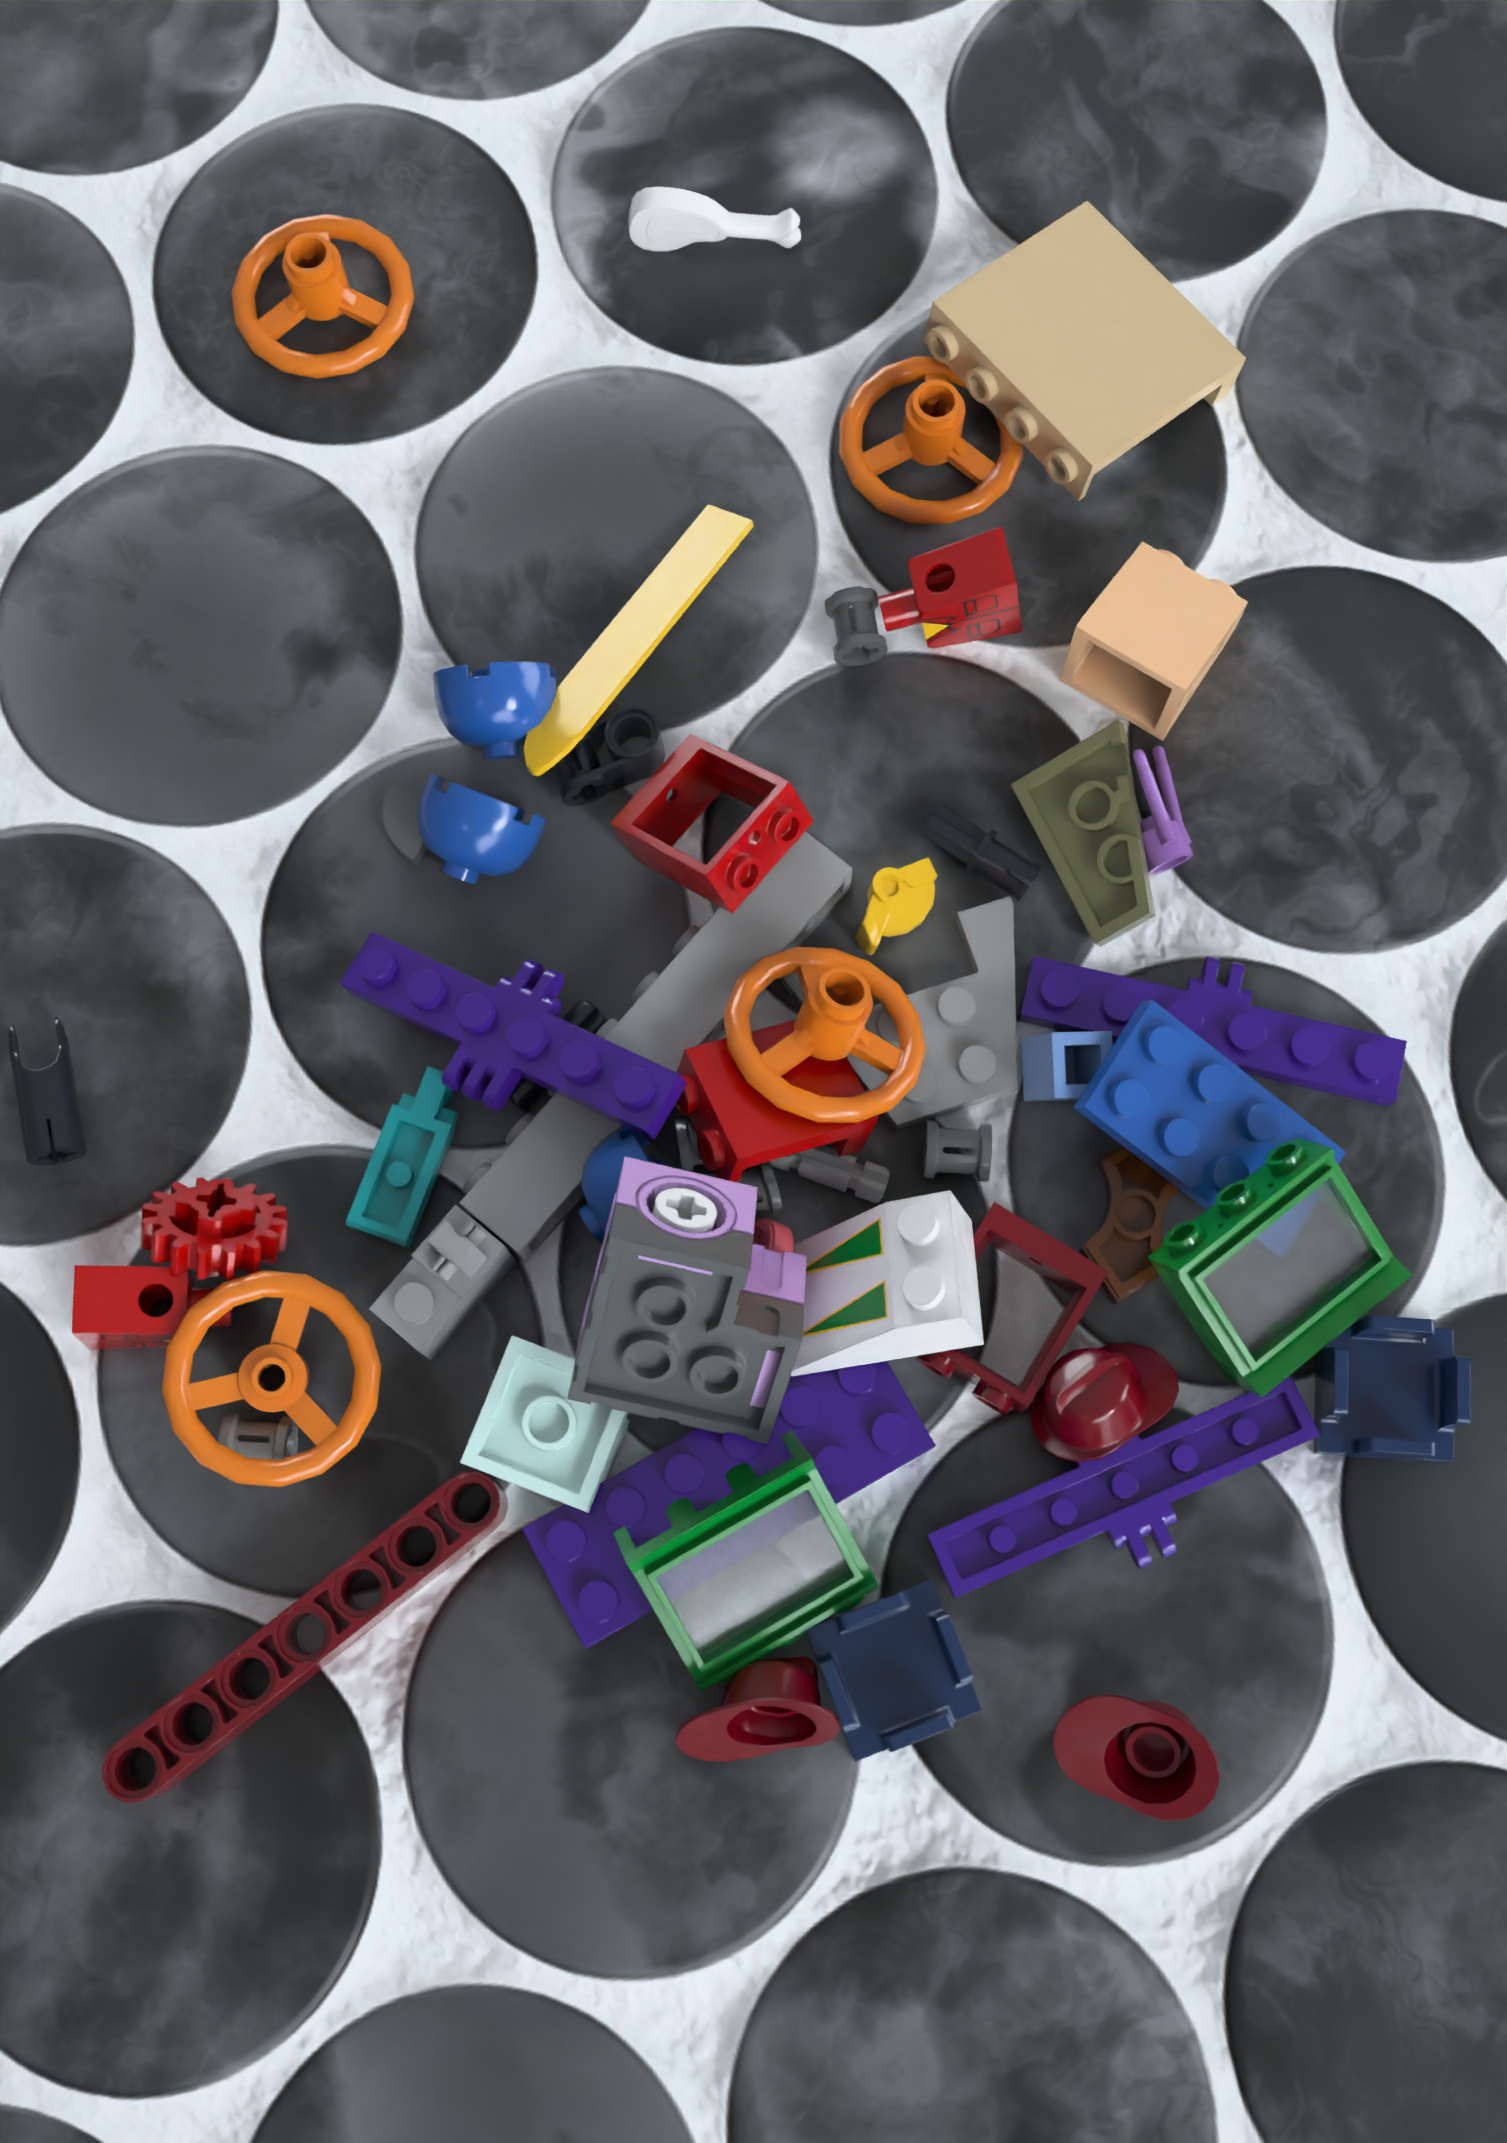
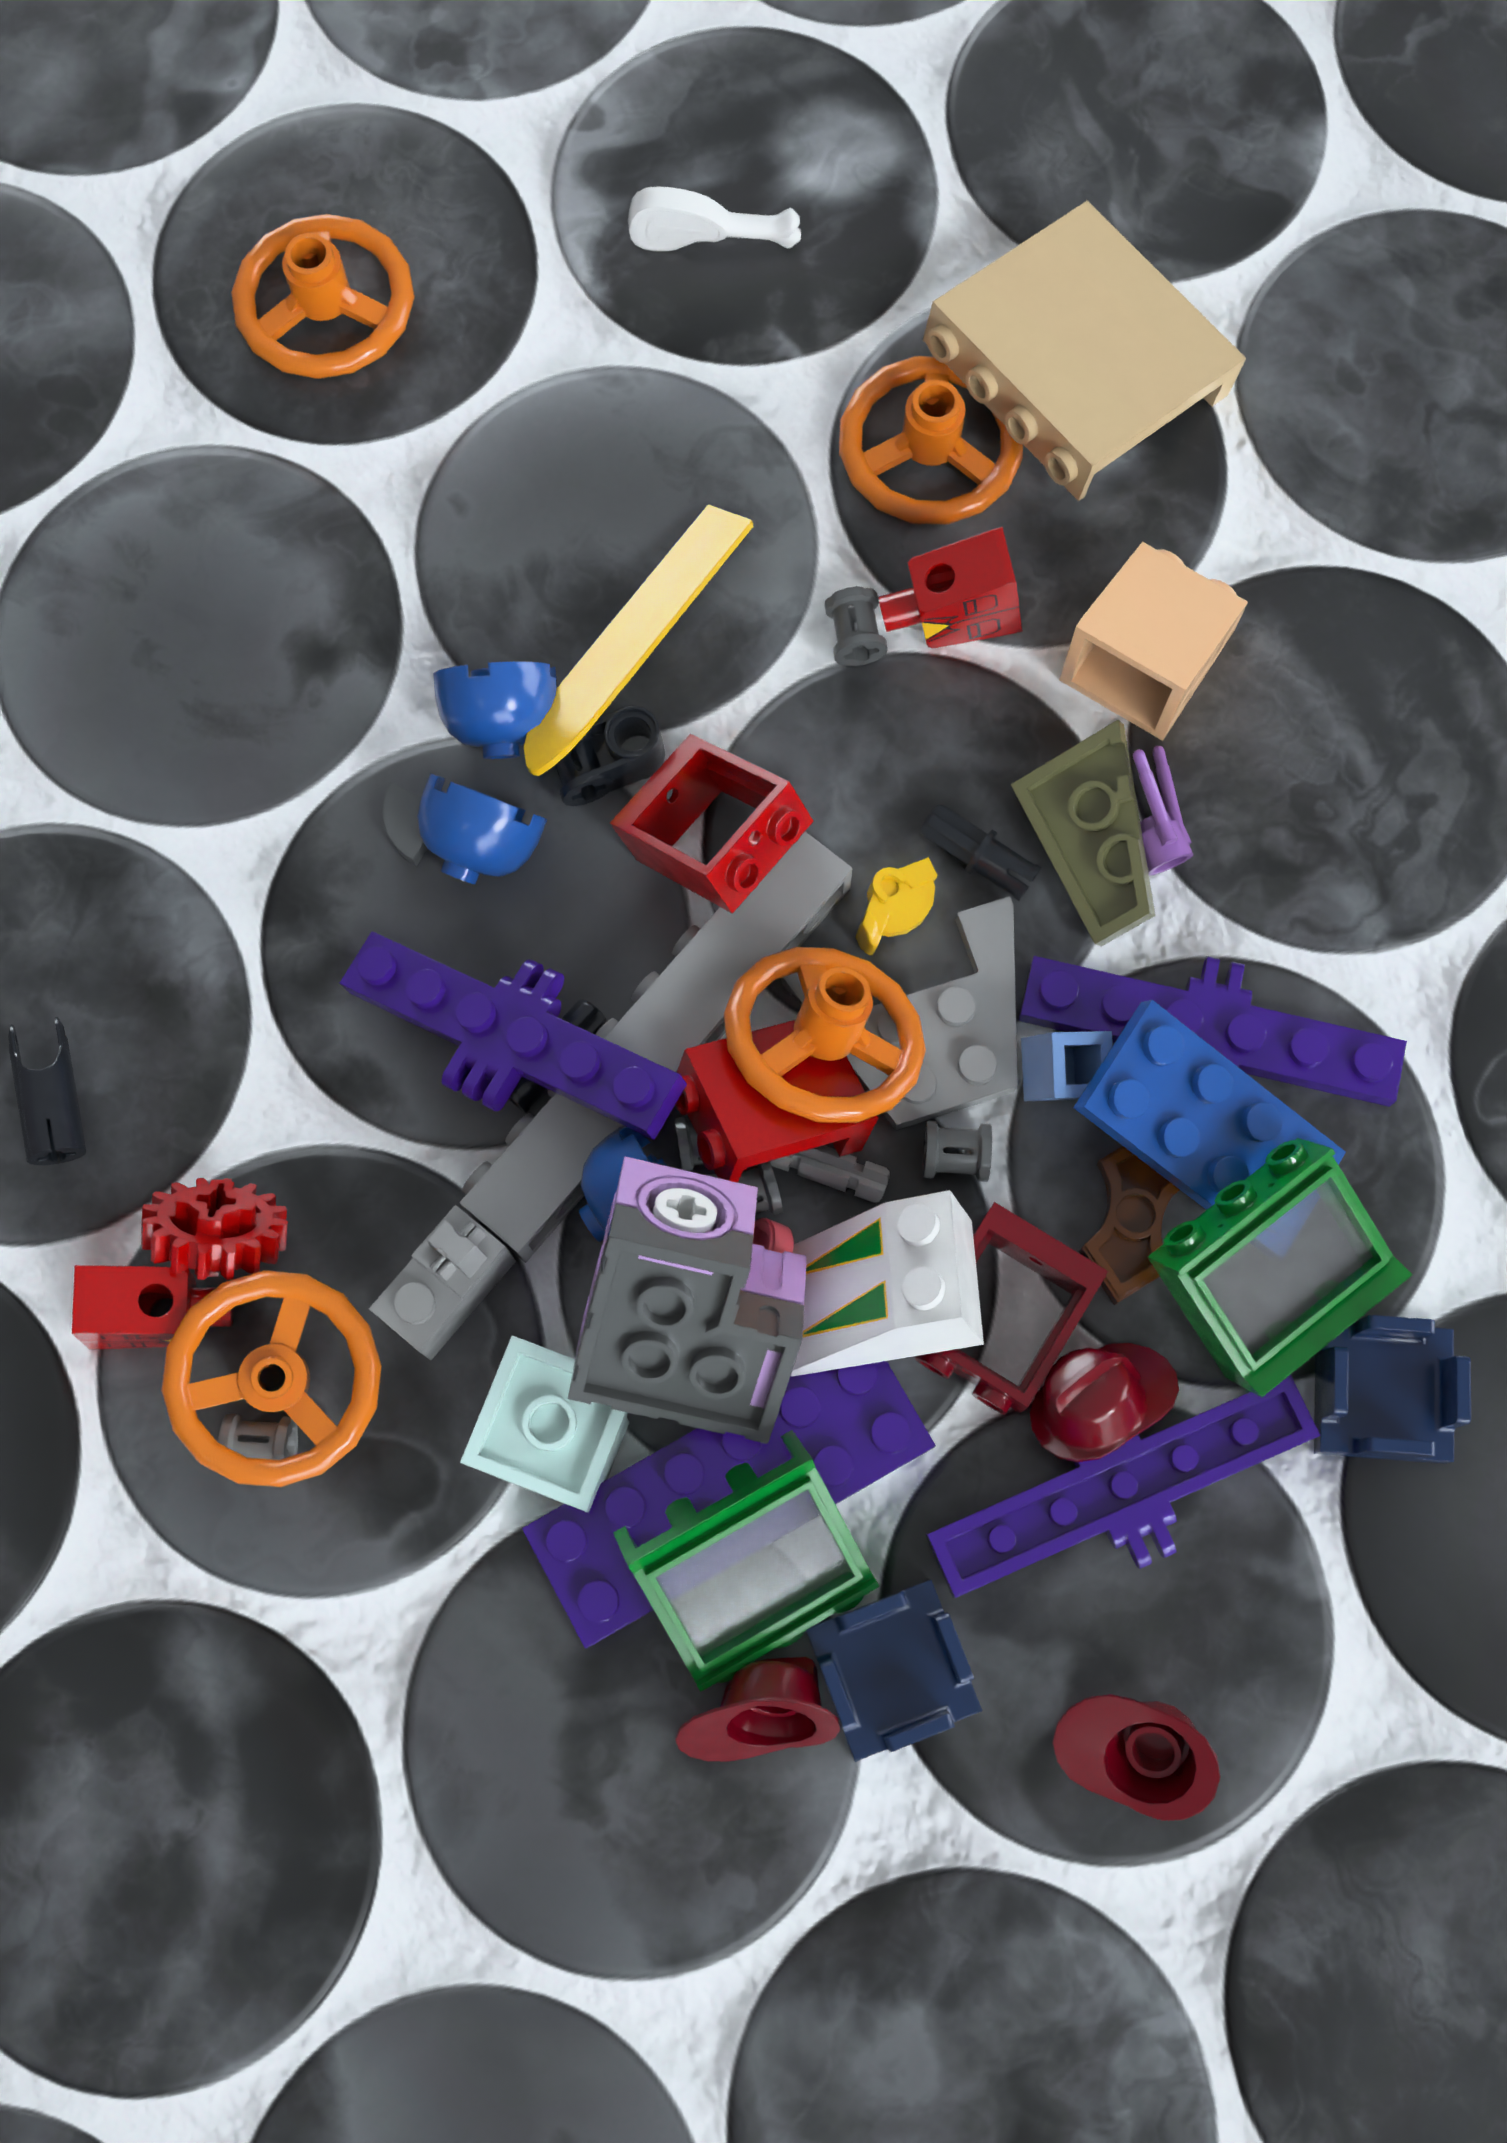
(277, 1646): dark red beam -> none
(405, 1163): teal hinge -> none

